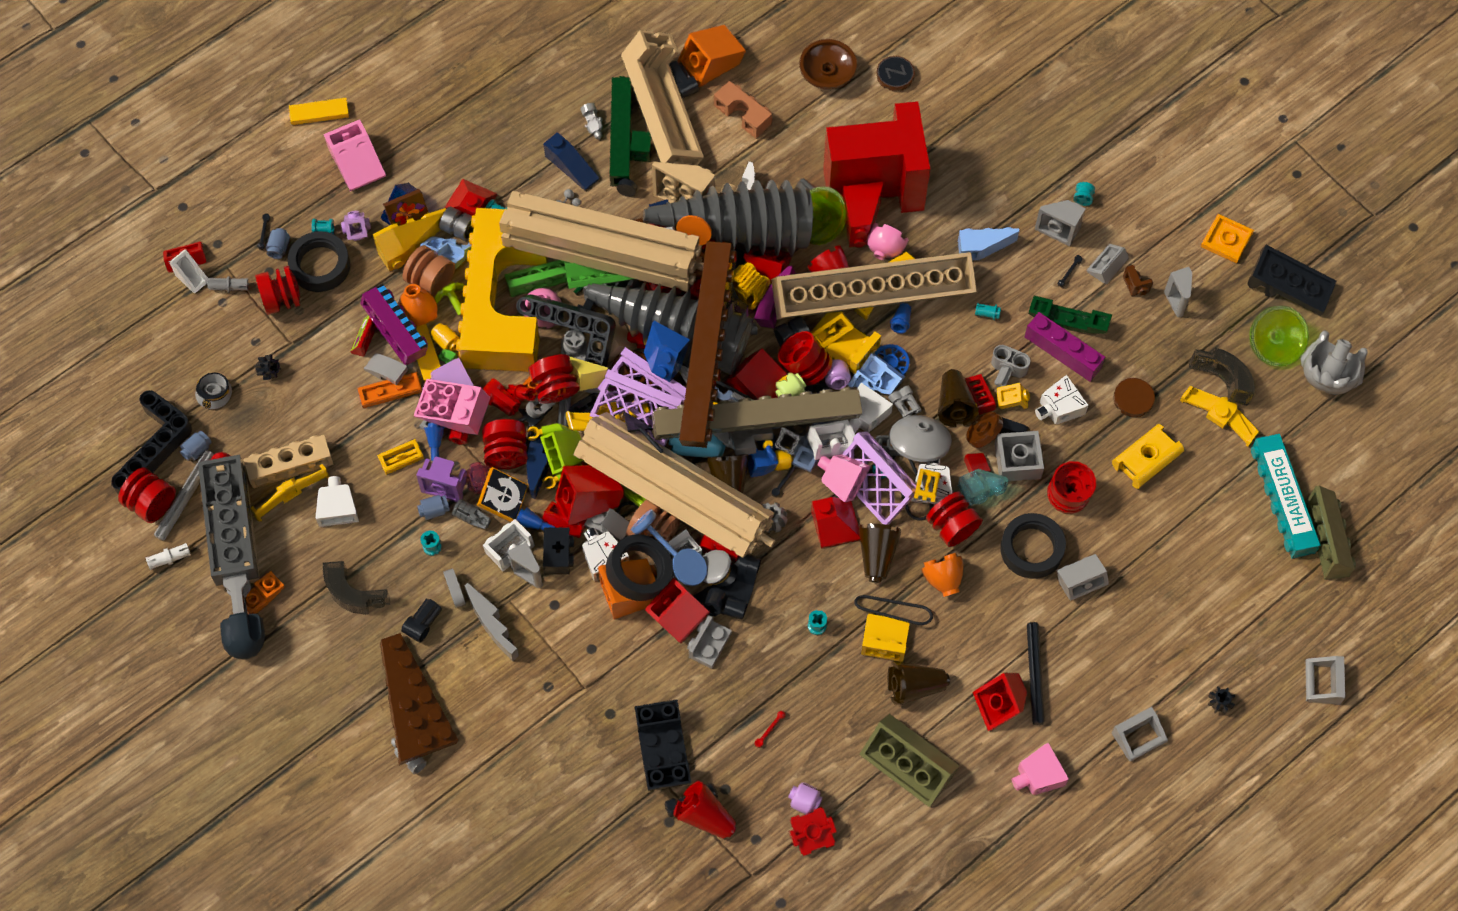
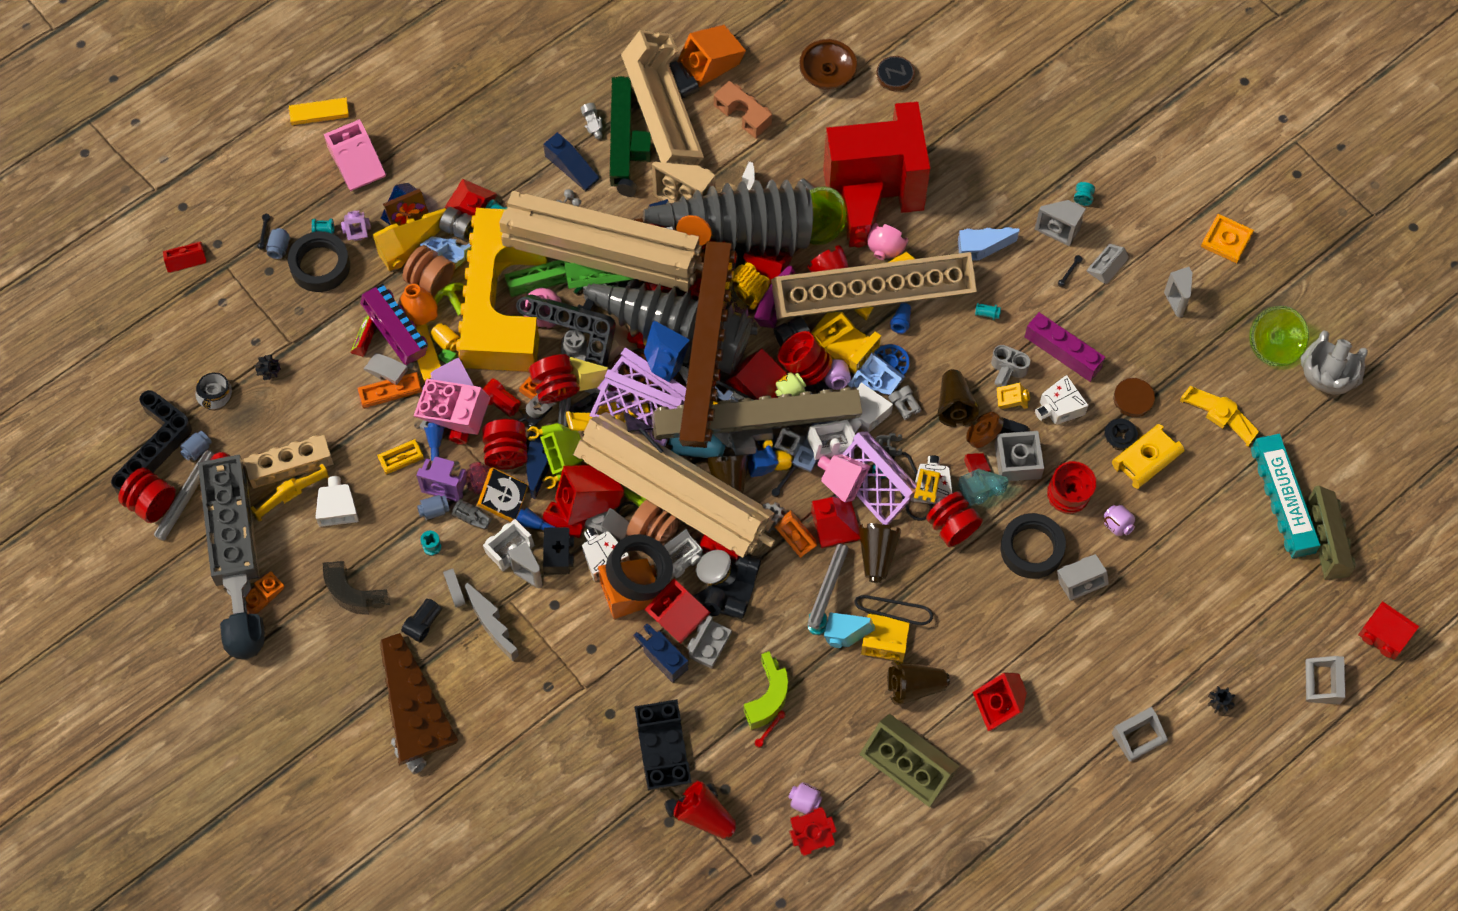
(168, 556): white pin -> none
(188, 271): white slope -> none
(228, 284): light grey axle -> none
(278, 290): red wheel -> none
(521, 392): red axle -> none
(662, 653): none -> dark blue hinge
(687, 563): medium blue piece -> none
(767, 707): none -> lime arch
(796, 534): none -> orange slope
(827, 586): none -> light grey axle
(846, 629): none -> medium azure slope
(920, 438): light grey dish -> none
(945, 575): orange piece -> none
(987, 406): red slope -> none
(1035, 672): black axle -> none
(1040, 772): bright pink torso -> none
(1071, 319): dark green slope -> none
(1119, 520): none -> lavender head
(1121, 425): none -> black gear
(1134, 282): reddish brown bracket -> none
(1230, 370): clear smoke arch -> none
(1292, 280): black hinge -> none
(1388, 631): none -> red slope

